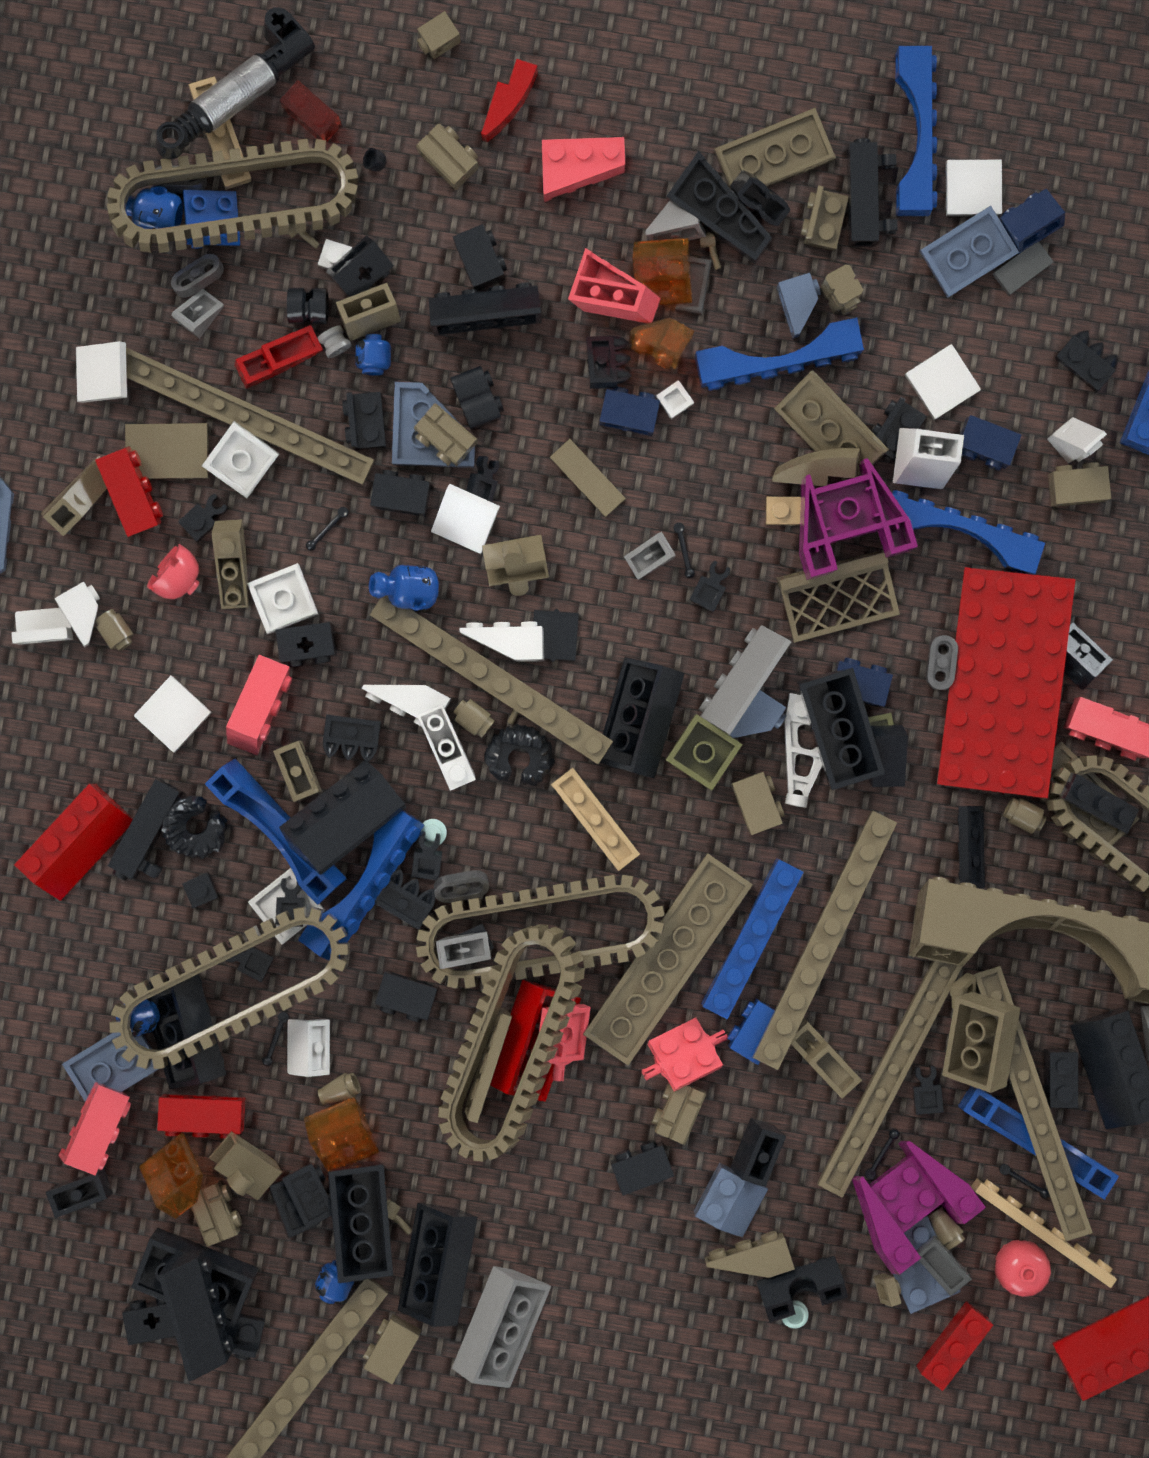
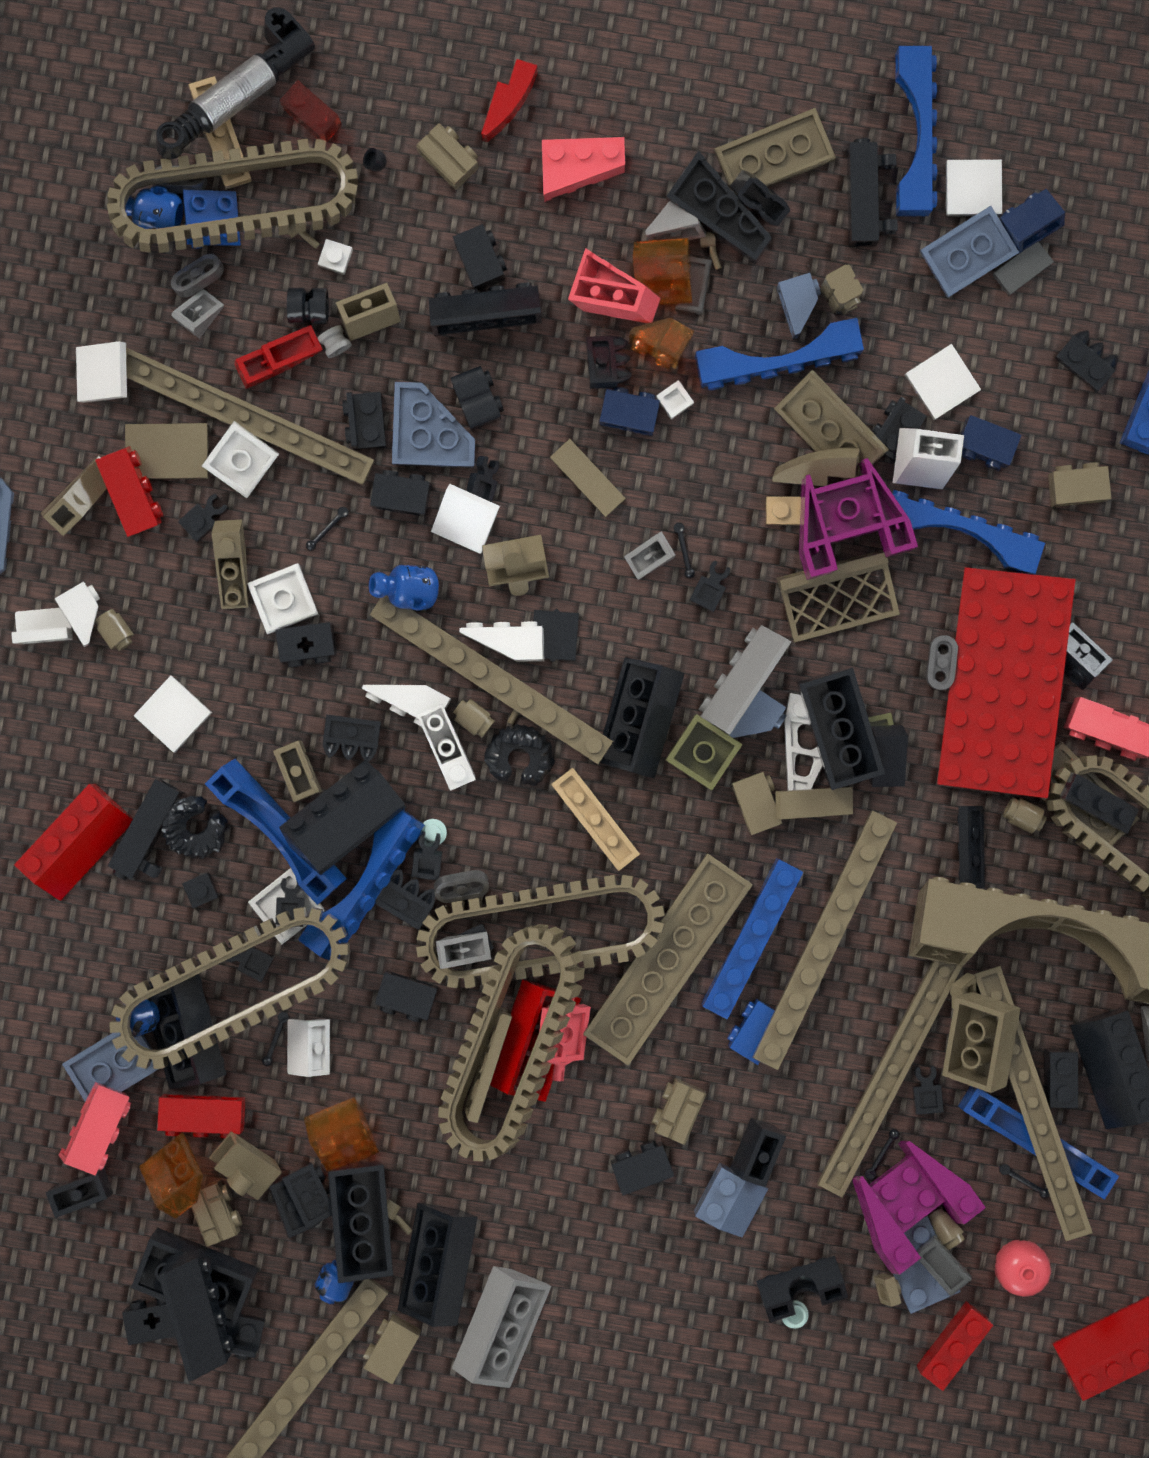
(176, 574): coral cylinder -> none
(258, 704): coral wedge -> none
(340, 1089): dark tan cone -> none
(366, 255): black brick -> none
(373, 355): blue head -> none
(438, 36): dark tan brick -> none
(445, 435): dark tan brick -> none
(684, 1054): coral plate -> none
(758, 1258): dark tan slope -> none
(814, 802): none -> dark tan tile
(824, 1059): dark tan slope -> none
(825, 220): dark tan bracket -> none
(872, 682): dark blue brick -> none
(1035, 1224): tan plate -> none
(1076, 440): white slope -> none

